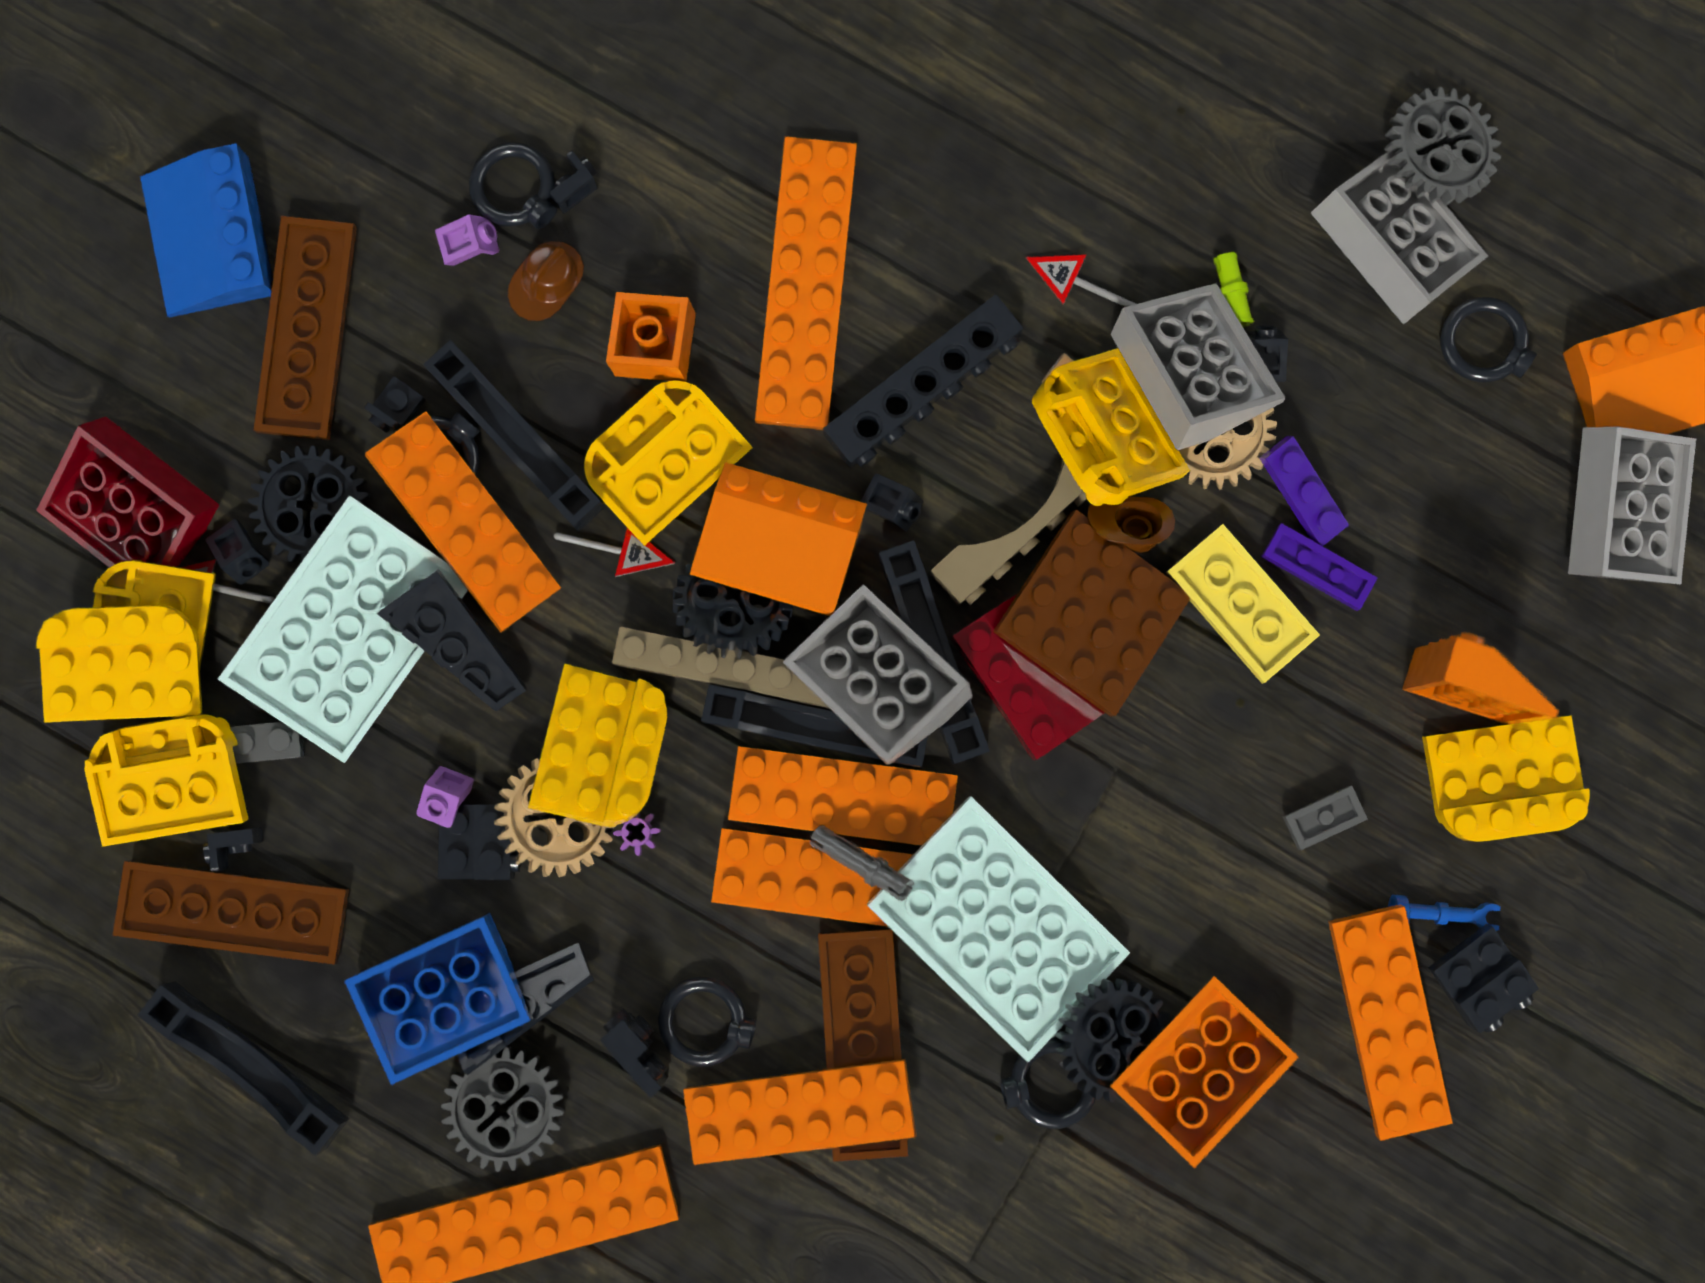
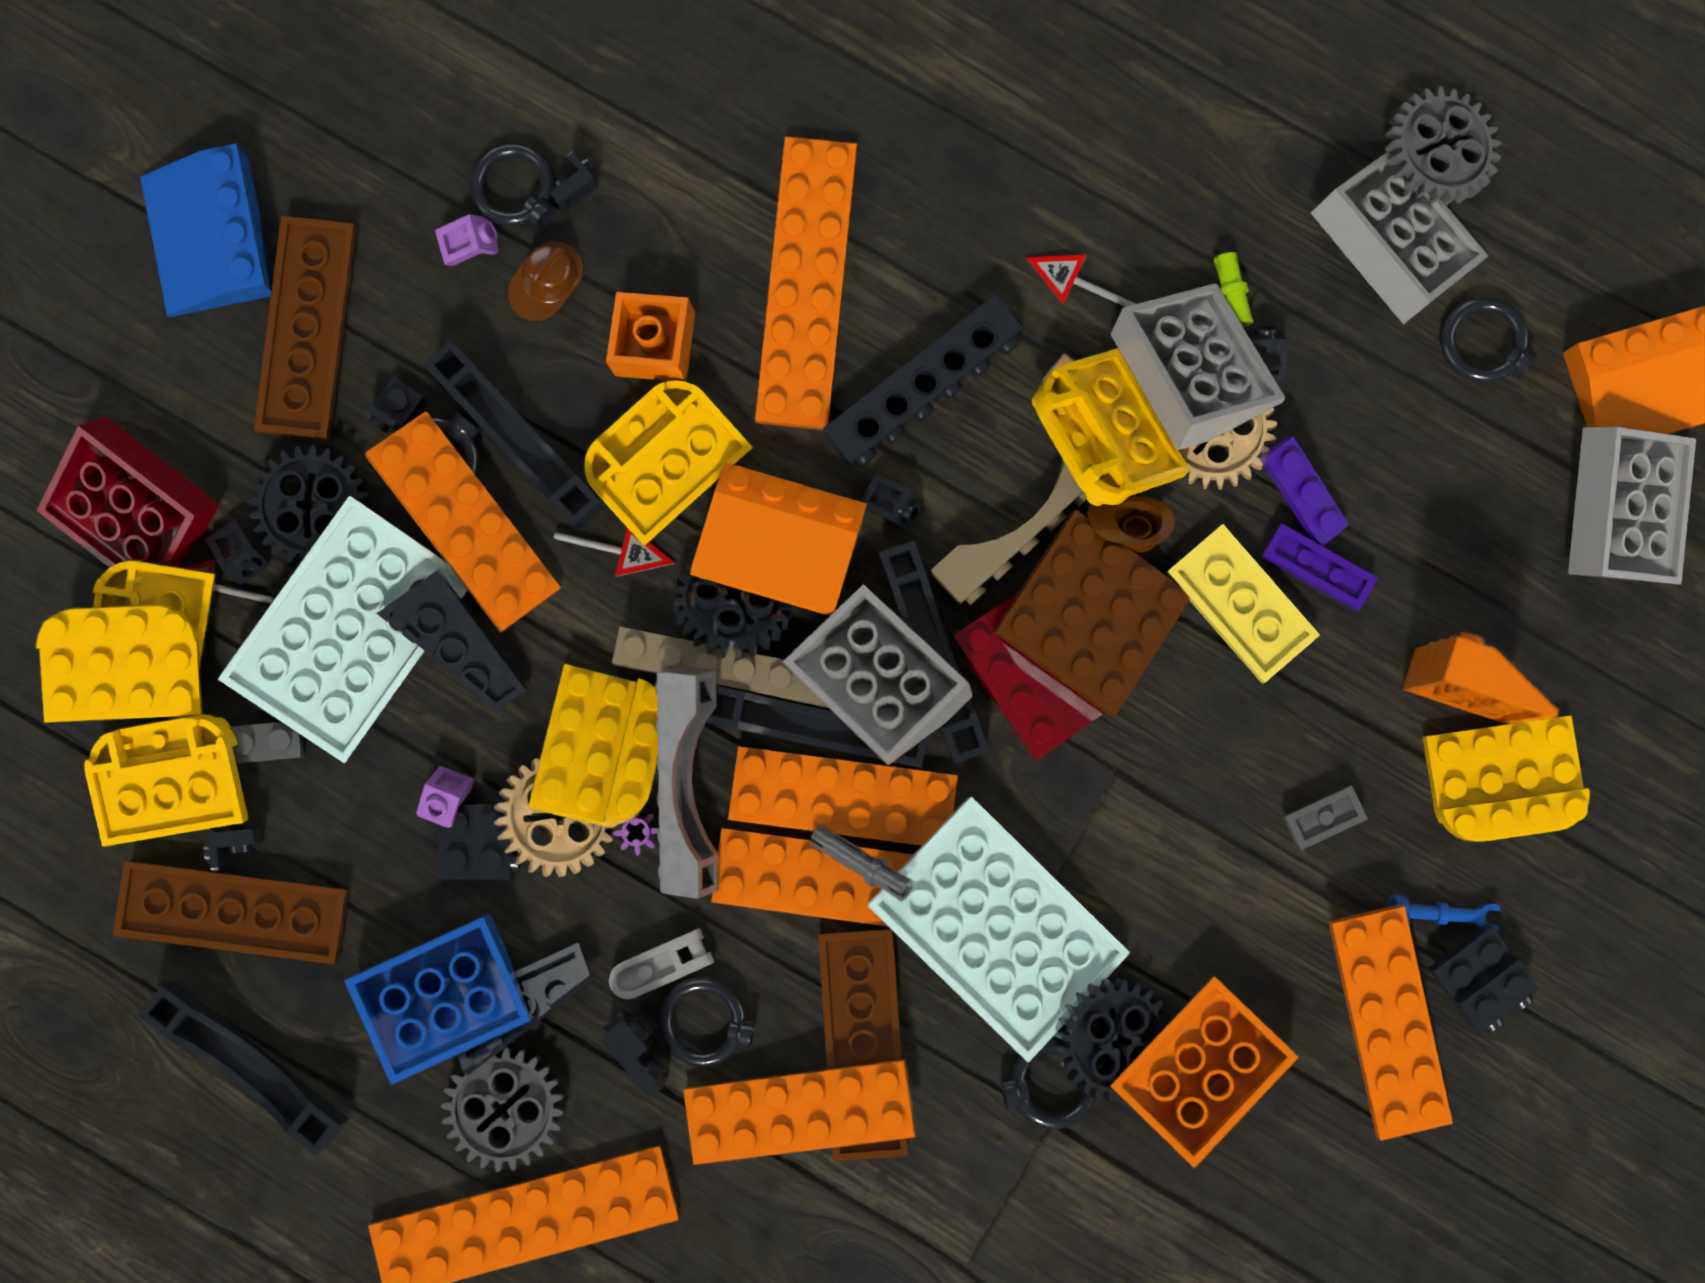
(659, 966): none -> light grey plate
(686, 855): none -> flat silver arch

